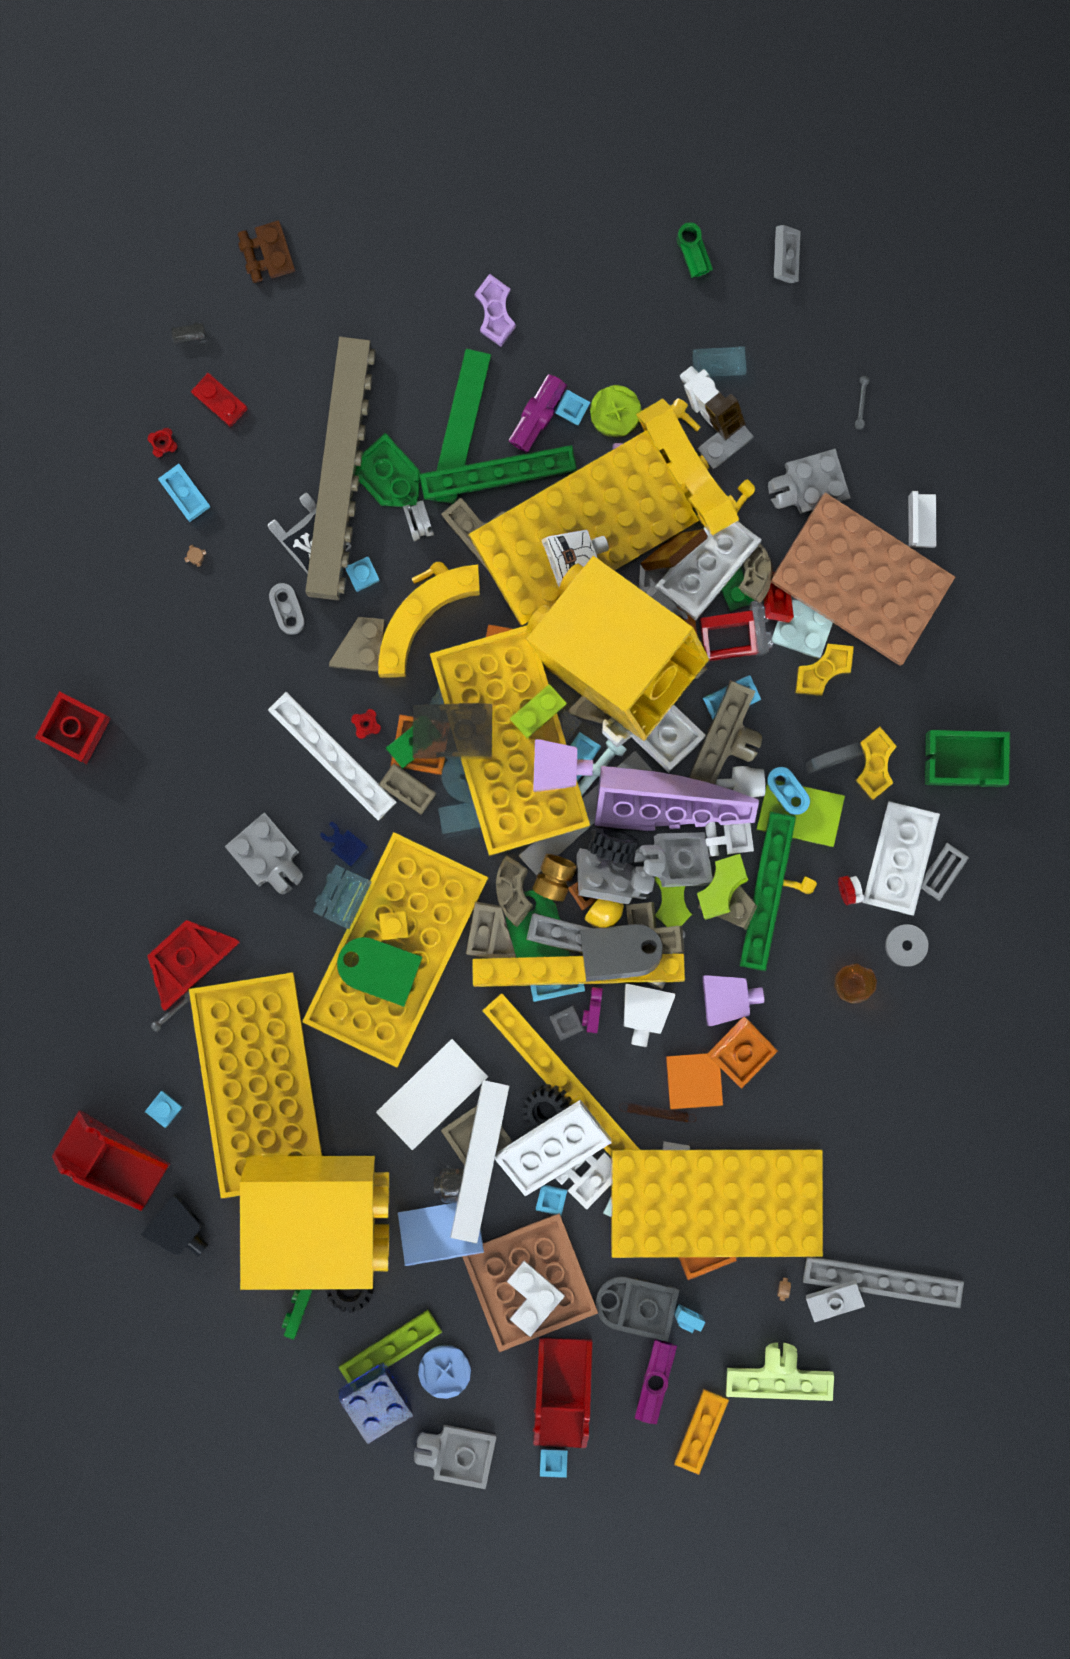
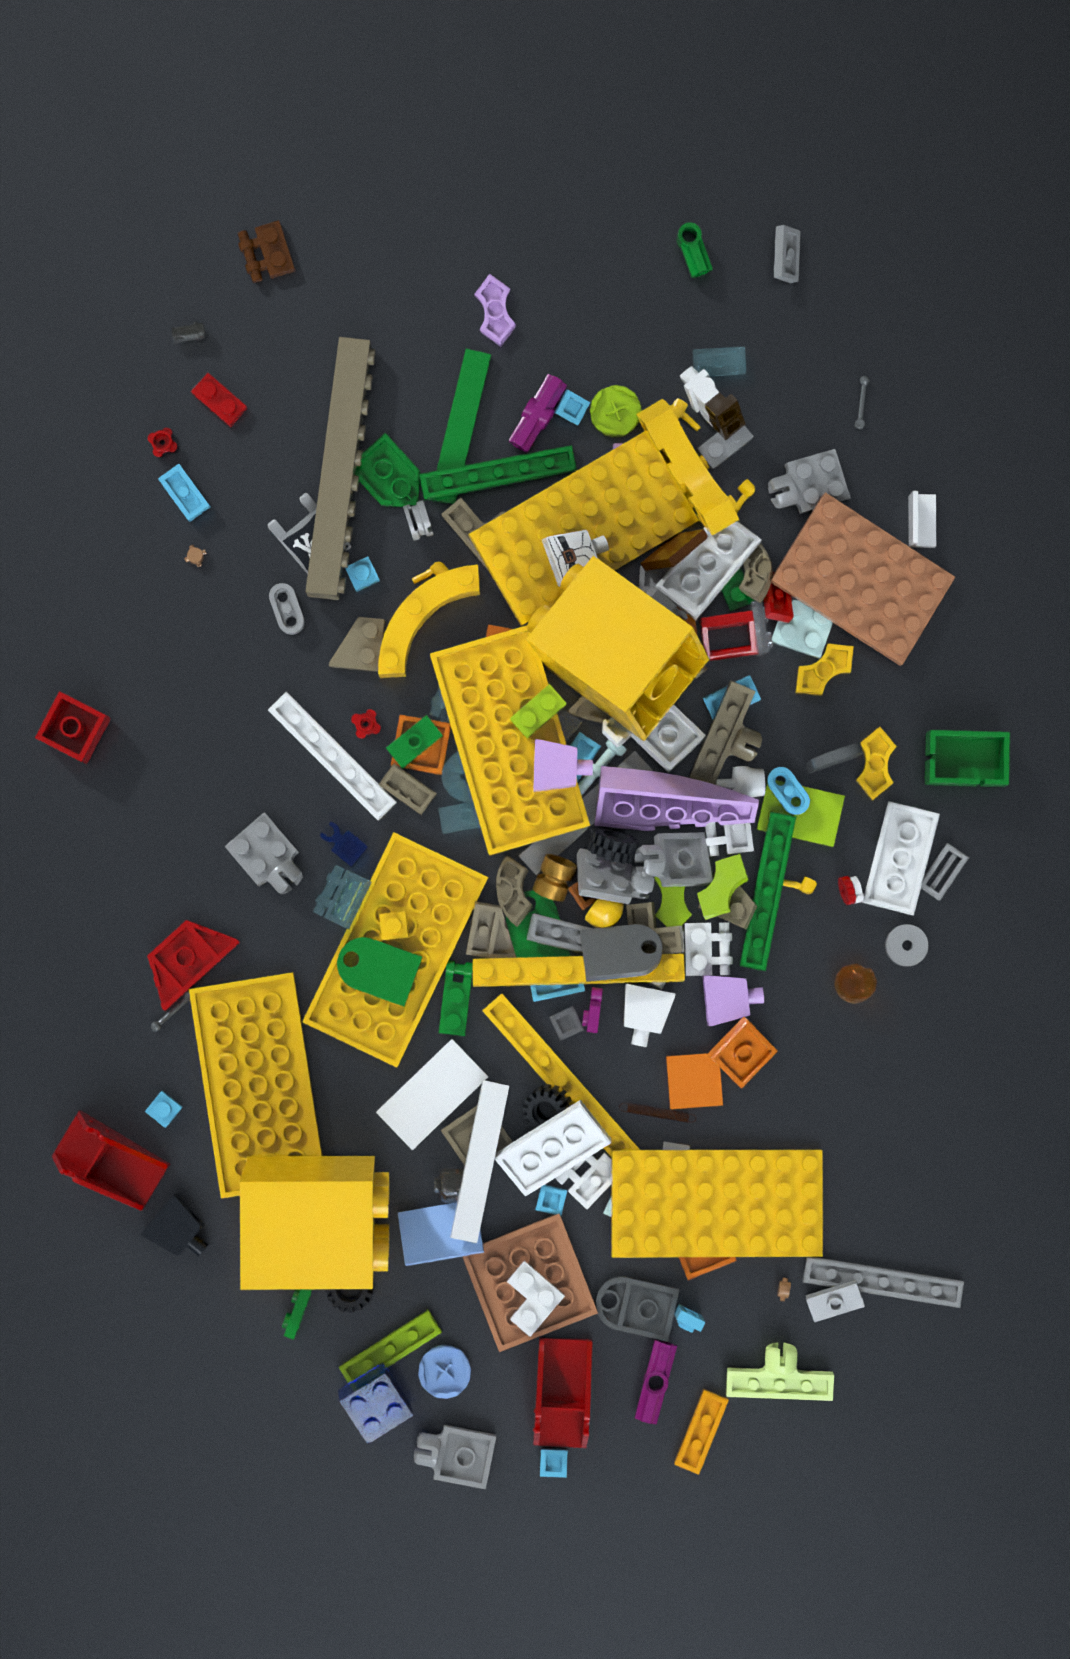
(453, 731): clear smoke slope -> none
(455, 999): none -> green plate
(699, 949): none -> white plate

